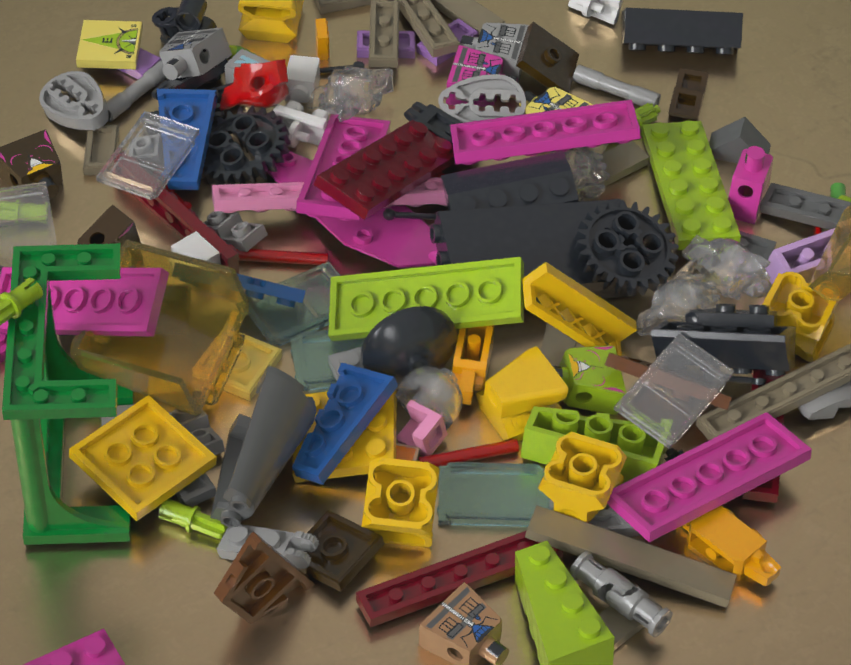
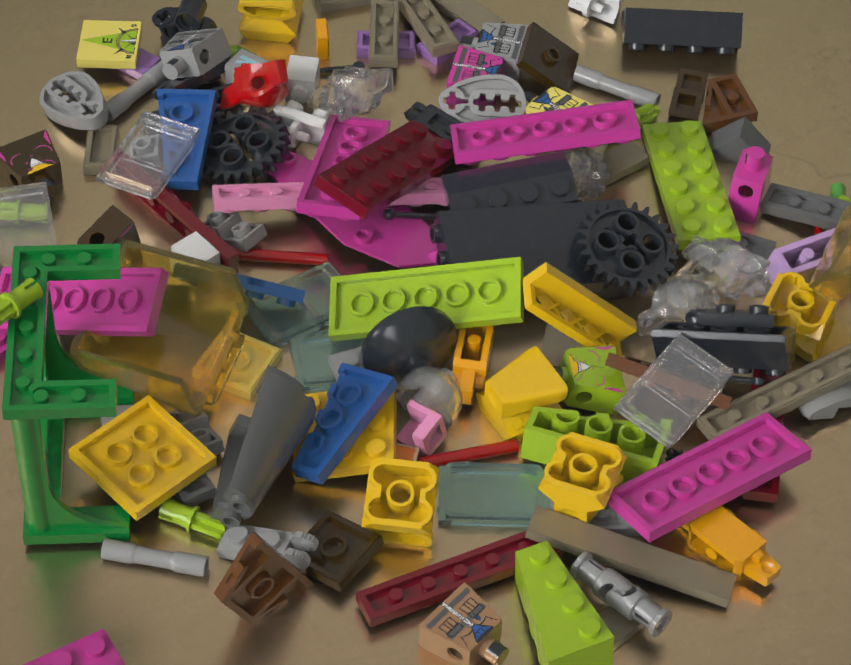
(176, 561): none -> light grey piece
(726, 103): none -> reddish brown wing

